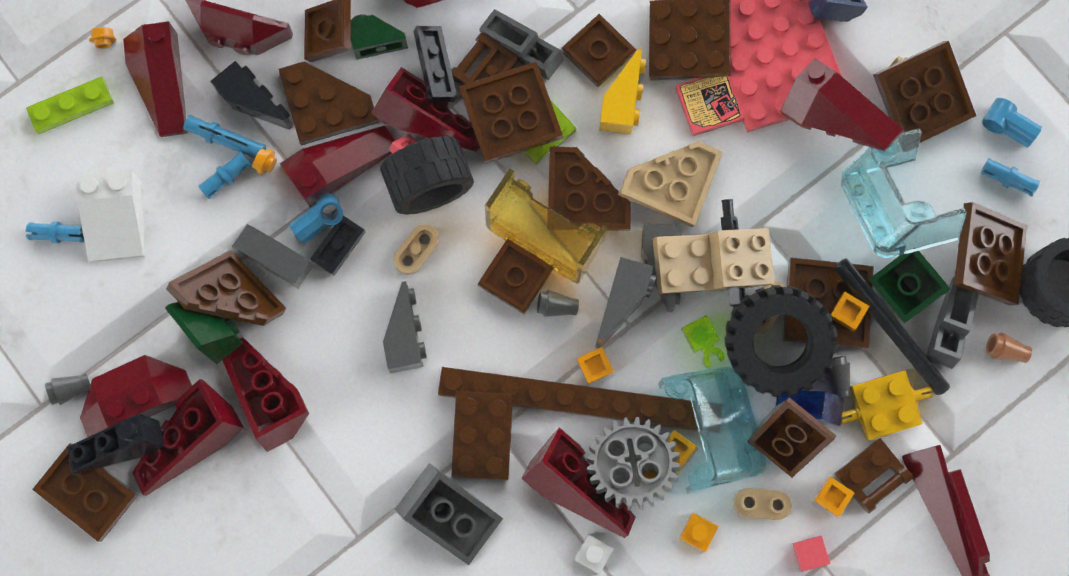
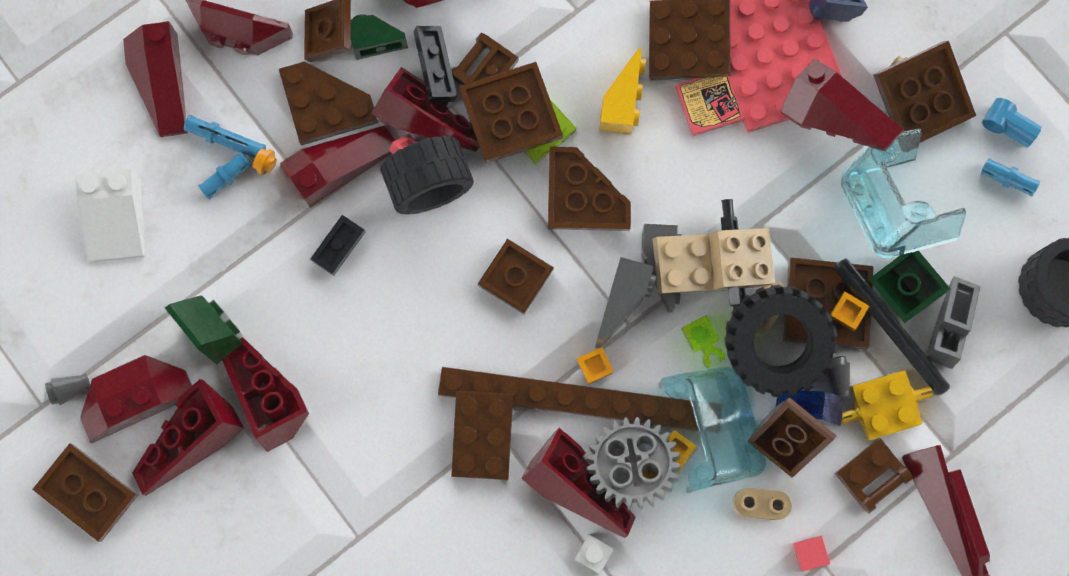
(54, 232): dark azure pin -> none
(70, 105): lime plate -> none
(102, 37): light orange plate -> none
(117, 444): black slope -> none
(226, 290): reddish brown plate -> none
(245, 96): black slope -> none
(273, 256): dark grey slope -> none
(315, 220): dark azure piece -> none
(401, 337): dark grey slope -> none
(414, 249): tan plate -> none
(448, 514): dark grey slope -> none
(522, 42): dark grey slope -> none
(540, 230): clear yellow windscreen -> none
(556, 304): dark grey cone -> none
(598, 50): reddish brown tile -> none
(674, 182): tan plate -> none
(698, 532): light orange plate -> none
(833, 496): light orange plate -> none
(990, 254): reddish brown plate -> none
(1006, 348): nougat cone -> none

